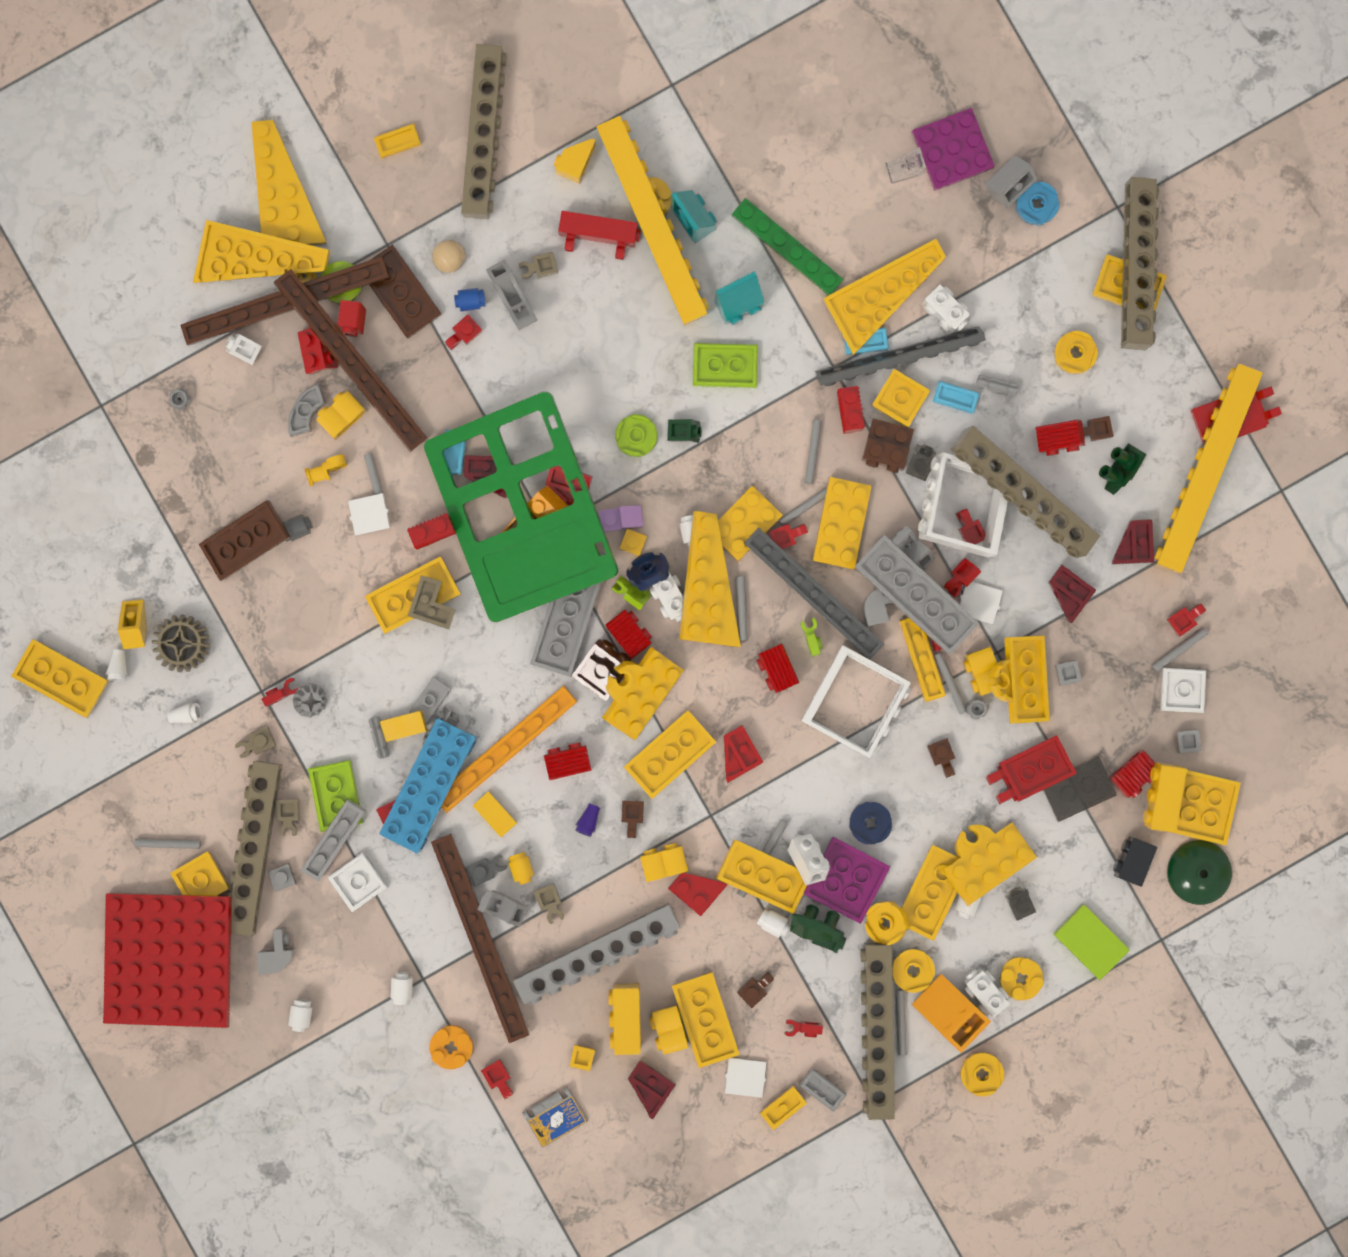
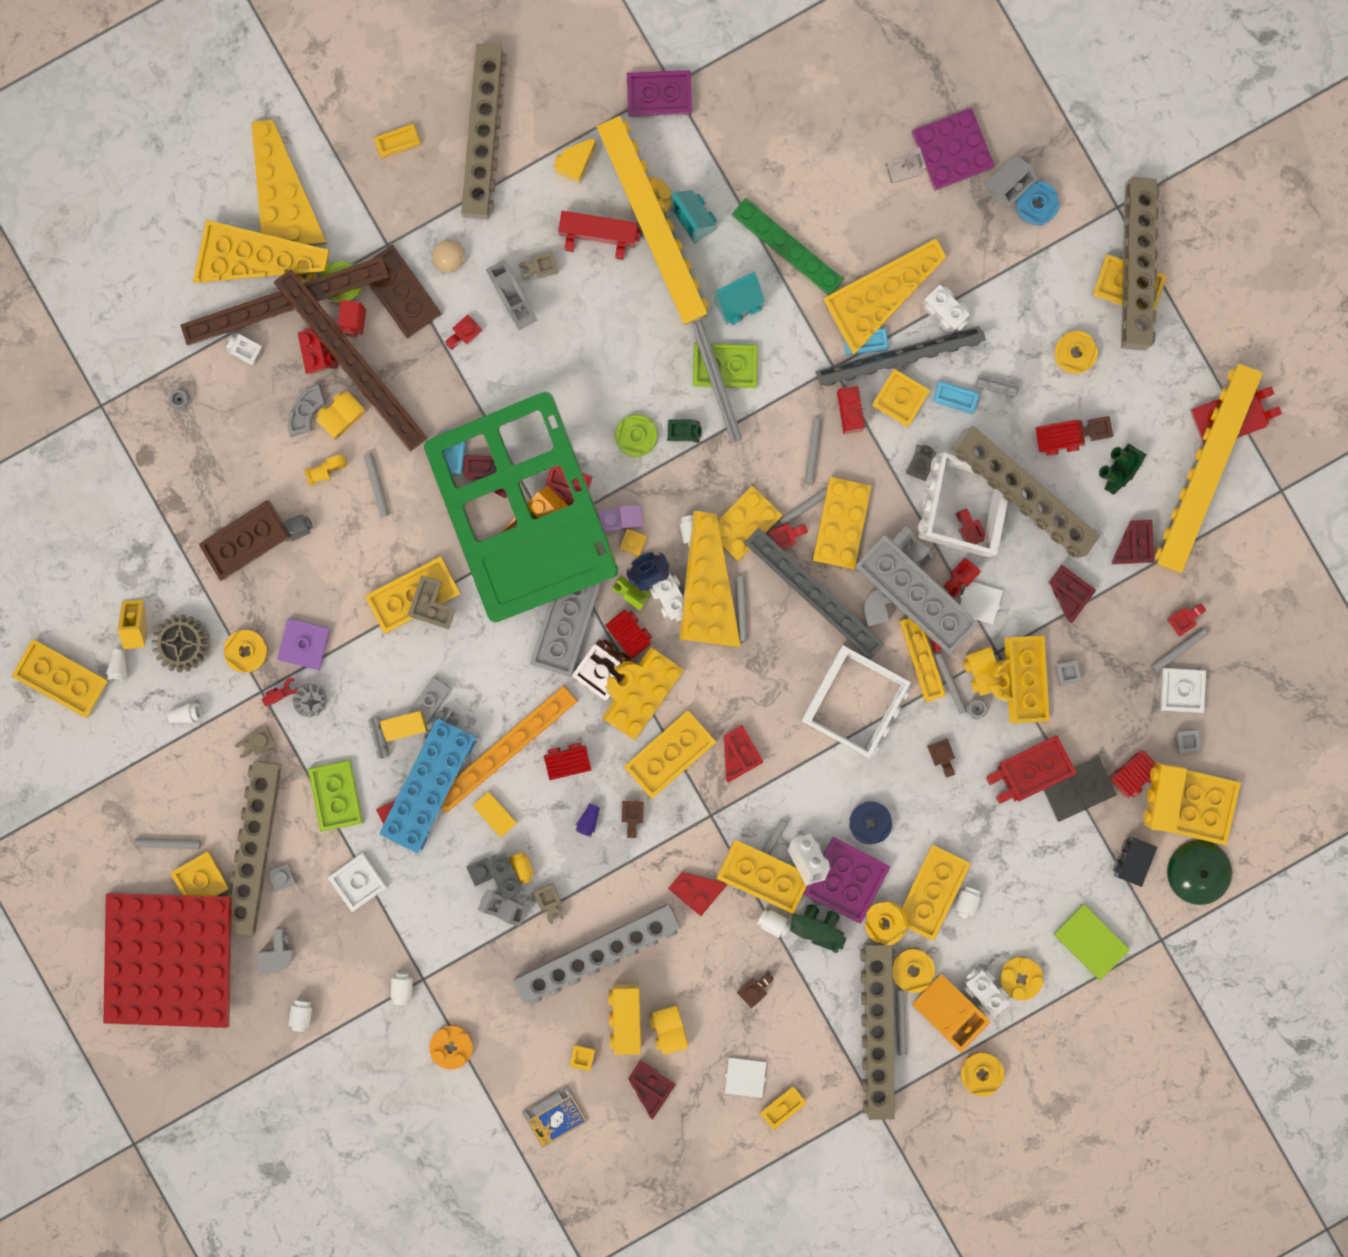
(257, 648): none -> yellow plate
(287, 811): dark tan plate -> none
(303, 644): none -> medium lavender plate
(333, 840): light grey plate -> none
(369, 514): white piece -> none
(431, 531): red brick -> none
(470, 299): blue brick -> none
(480, 938): reddish brown plate -> none
(496, 1076): red plate -> none
(504, 876): none -> dark grey hinge
(659, 93): none -> magenta plate
(663, 862): yellow brick -> none
(705, 1020): yellow plate -> none
(716, 381): none -> light grey axle
(778, 669): red brick -> none
(809, 1029): red plate -> none
(813, 642): lime plate -> none
(822, 1089): light grey plate -> none
(887, 445): reddish brown plate -> none
(987, 860): yellow plate -> none
(1020, 903): clear smoke bracket -> none

